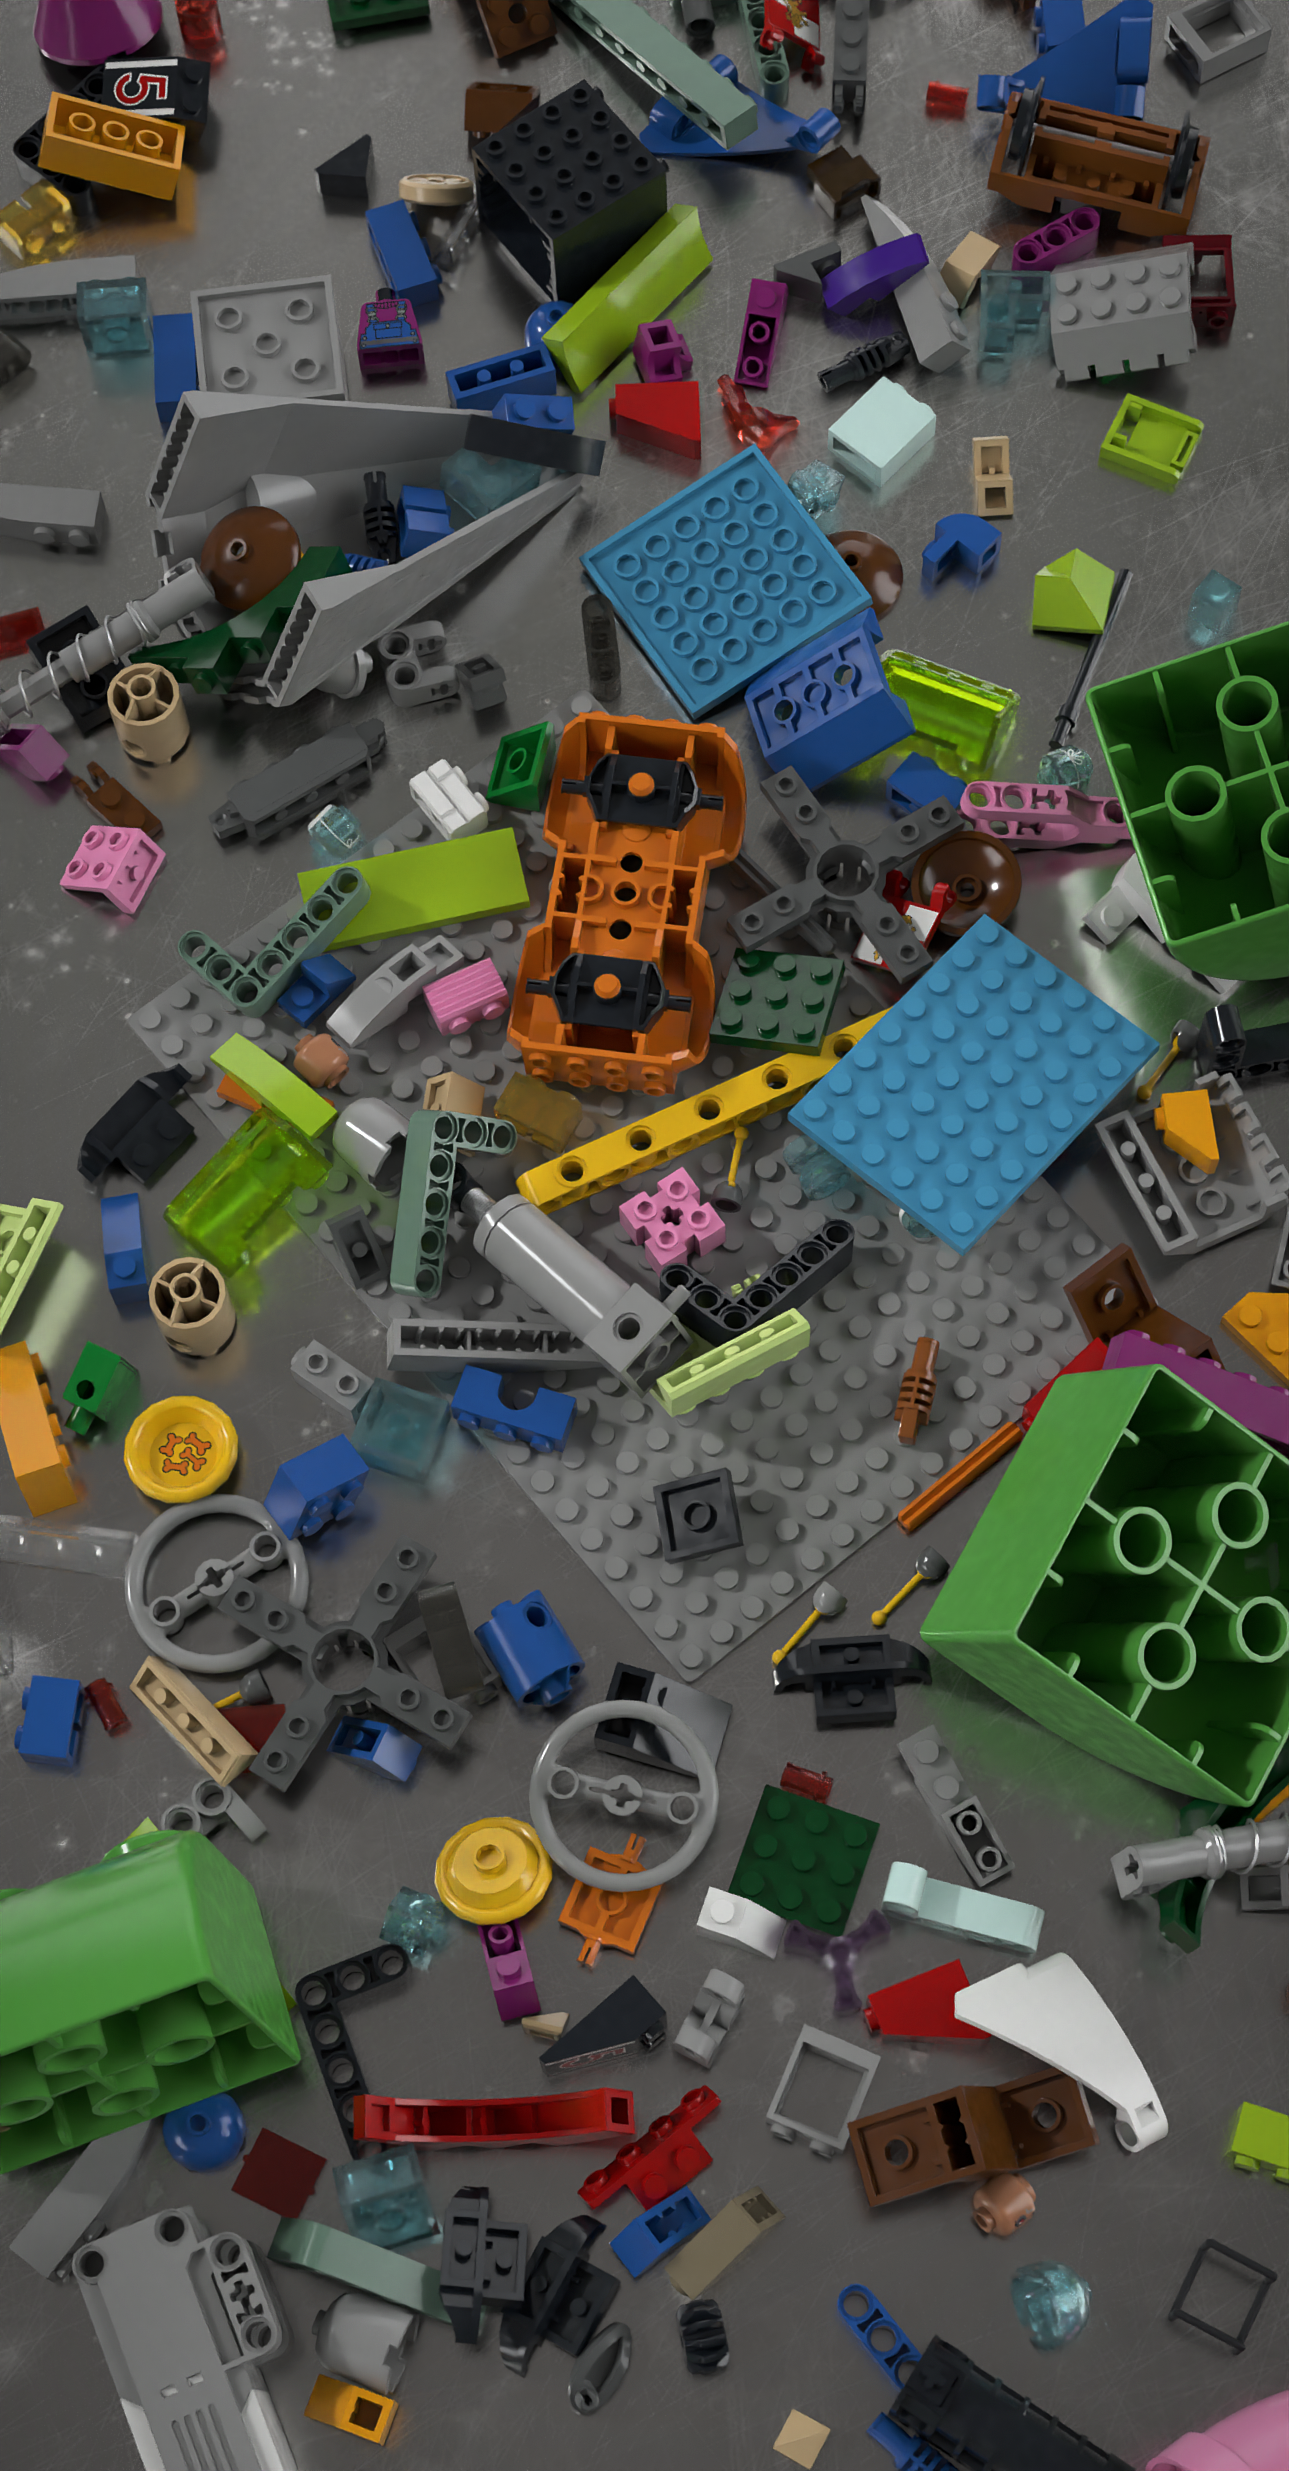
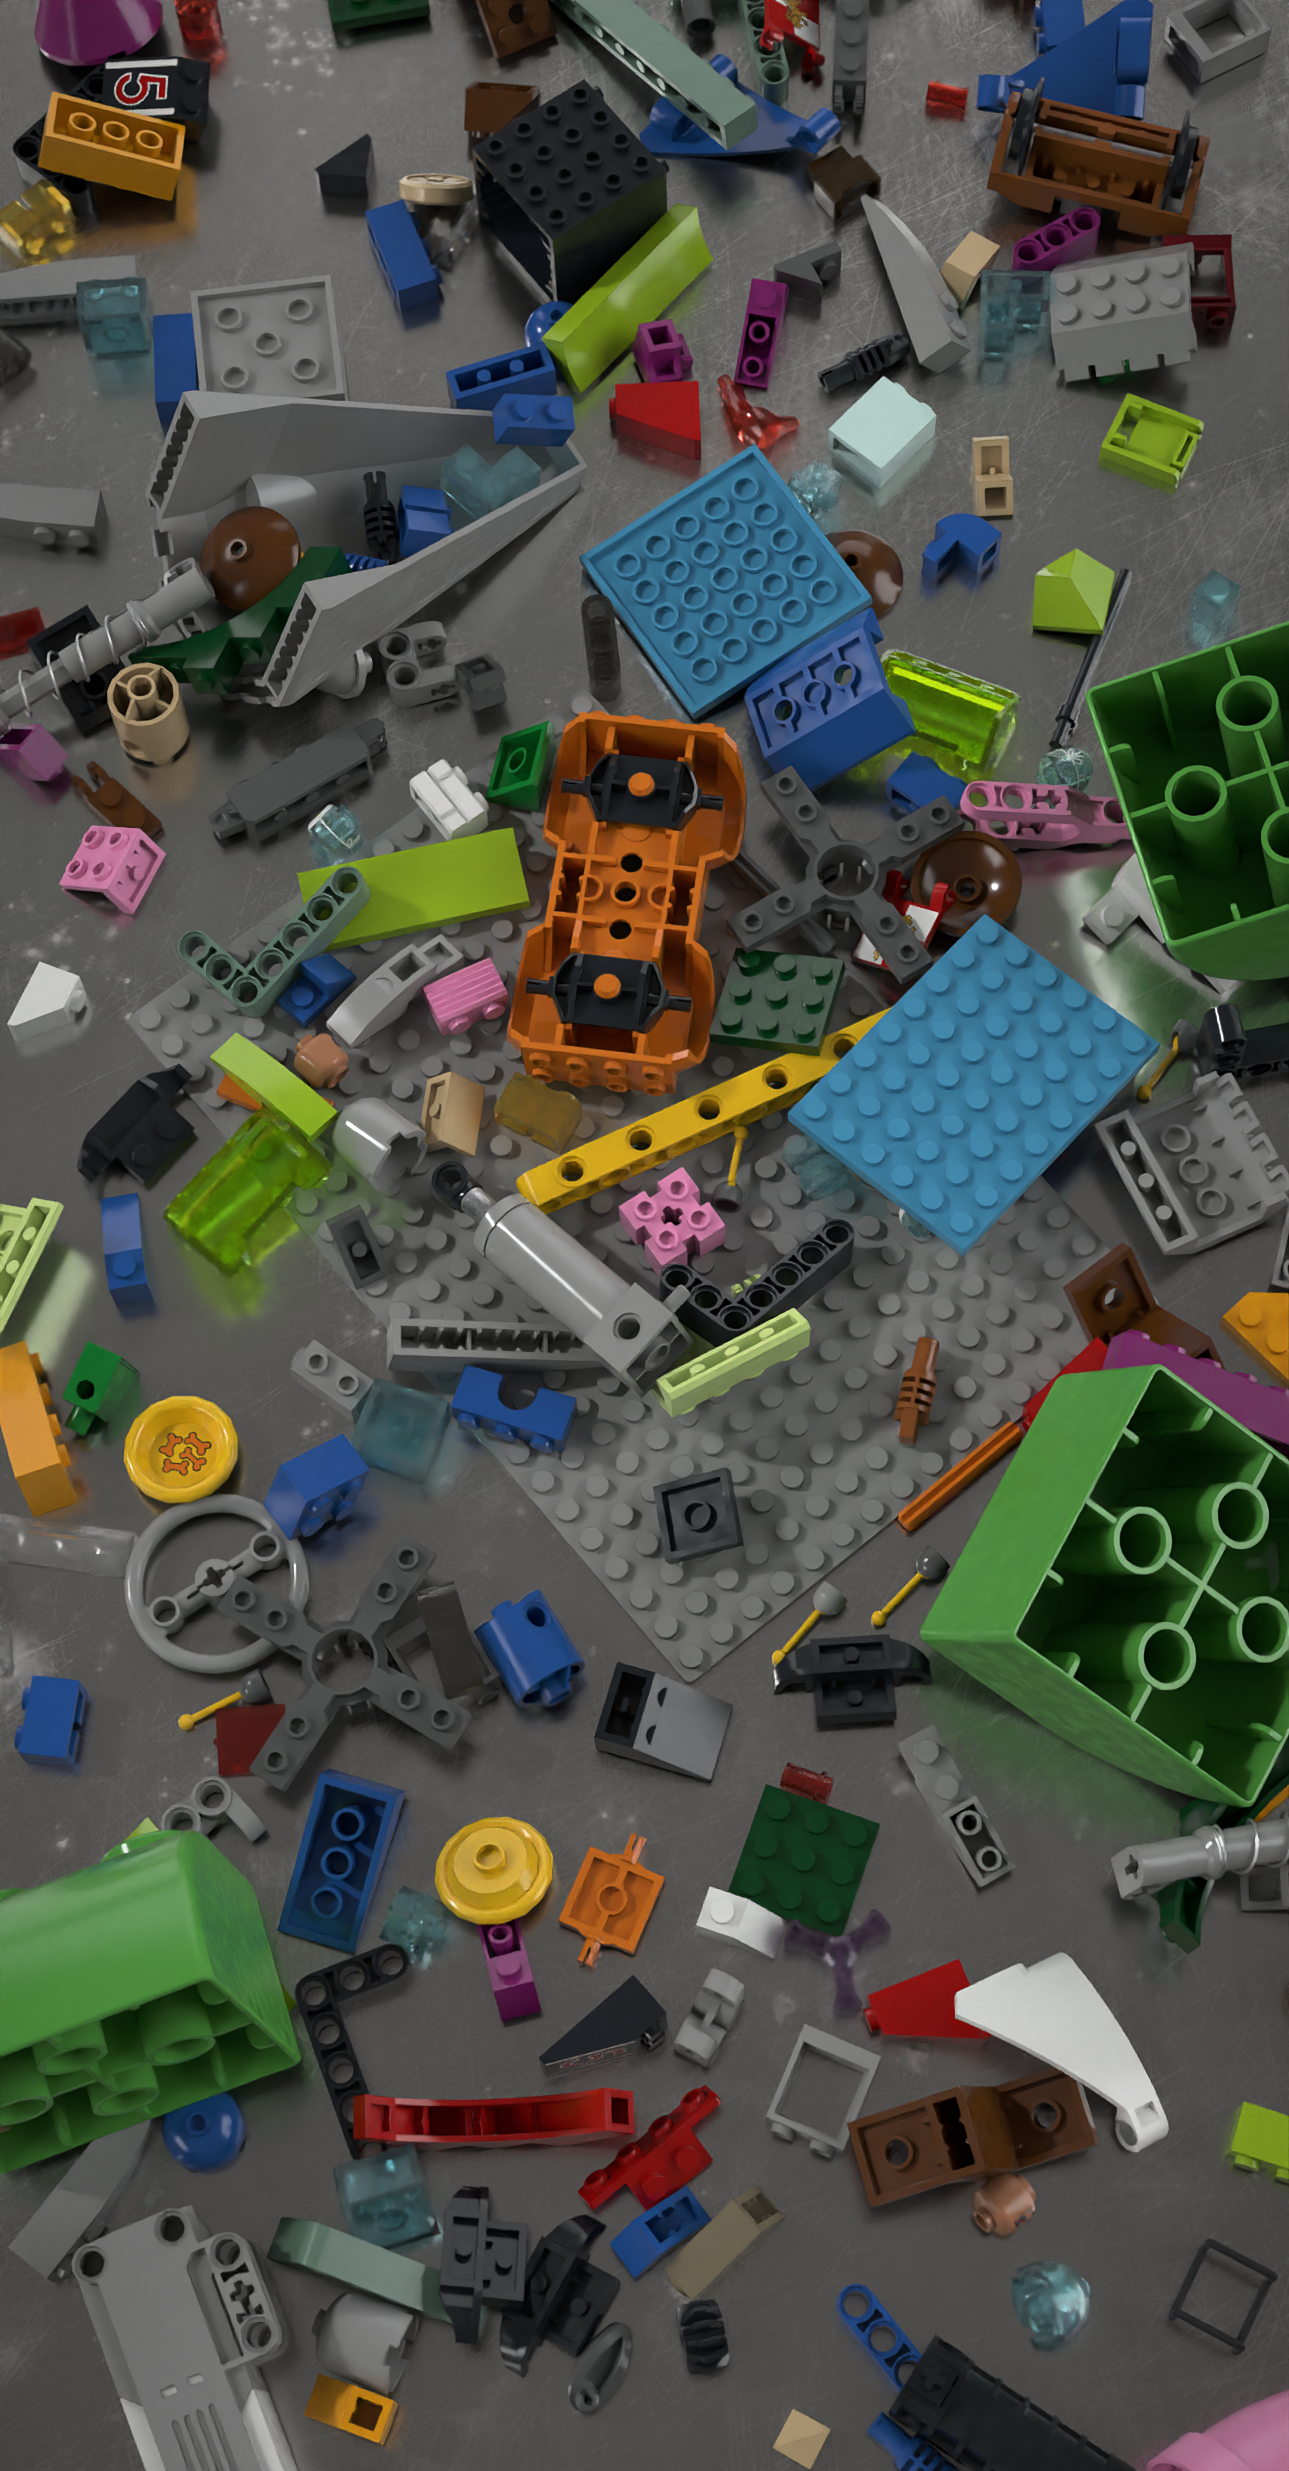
(47, 1002): none -> white slope
(105, 1704): clear red pin -> none
(192, 1306): tan cylinder -> none
(193, 1720): tan slope -> none
(279, 2174): clear red piece -> none
(340, 1859): none -> blue slope
(375, 1747): blue slope -> none
(388, 333): torso -> none
(427, 1191): sand green beam -> none
(534, 445): black slope -> none
(543, 1789): light grey piece -> none
(547, 2026): tan slope -> none
(874, 274): dark purple slope -> none
(960, 1909): light aqua beam -> none
(1188, 1127): light orange slope -> none

